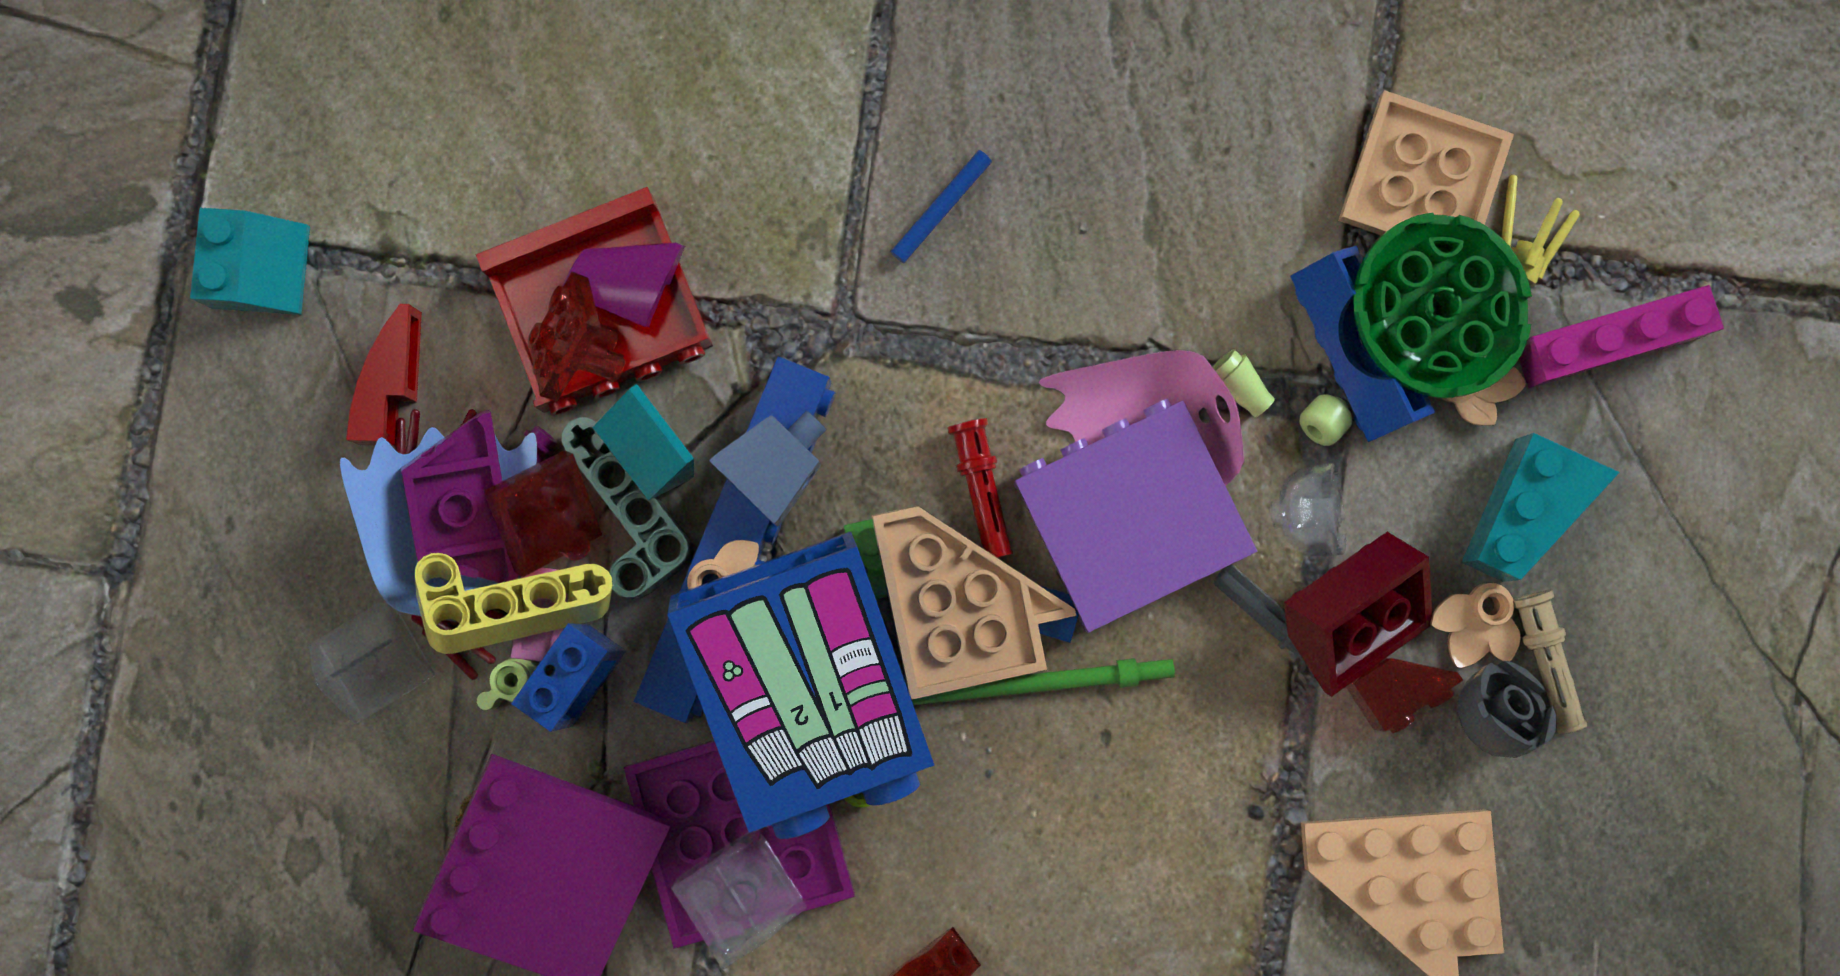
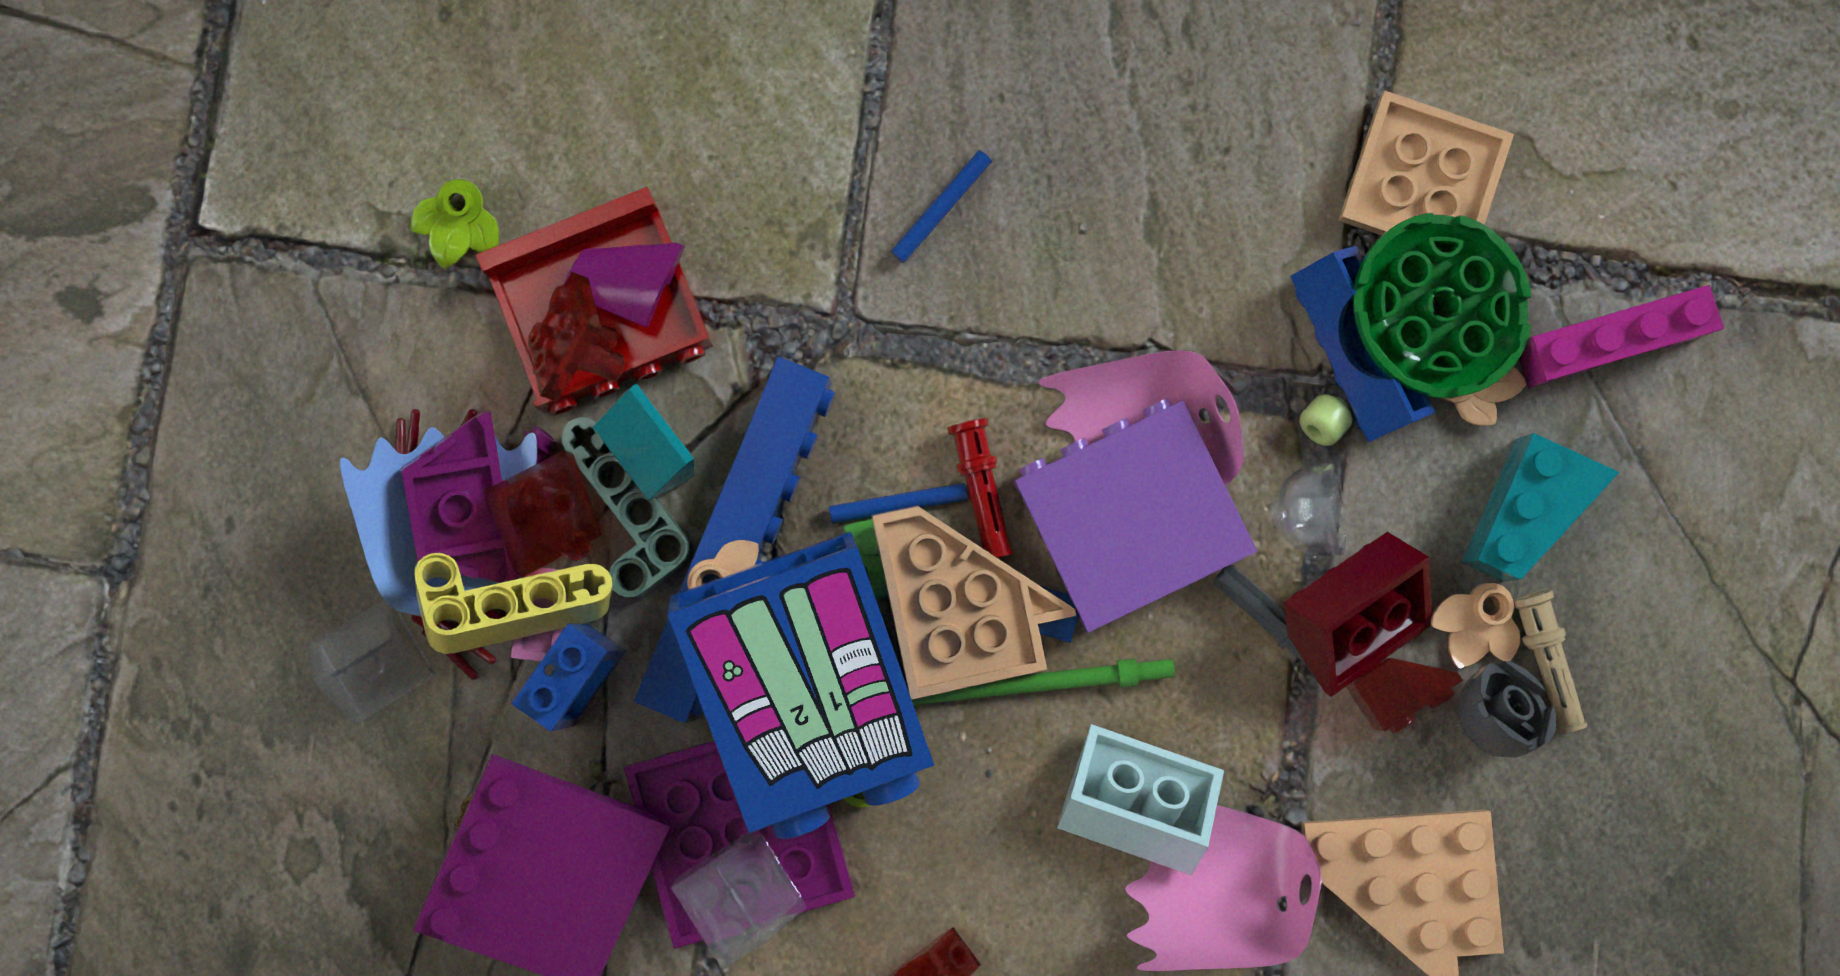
(249, 262): teal slope -> none
(386, 378): red slope -> none
(455, 230): none -> lime plate
(506, 682): yellowish green piece -> none
(772, 463): sand blue torso -> none
(921, 498): none -> blue bar
(1142, 800): none -> light aqua slope
(1229, 904): none -> bright pink piece
(1243, 382): yellowish green cone -> none
(1533, 255): light yellow plant -> none

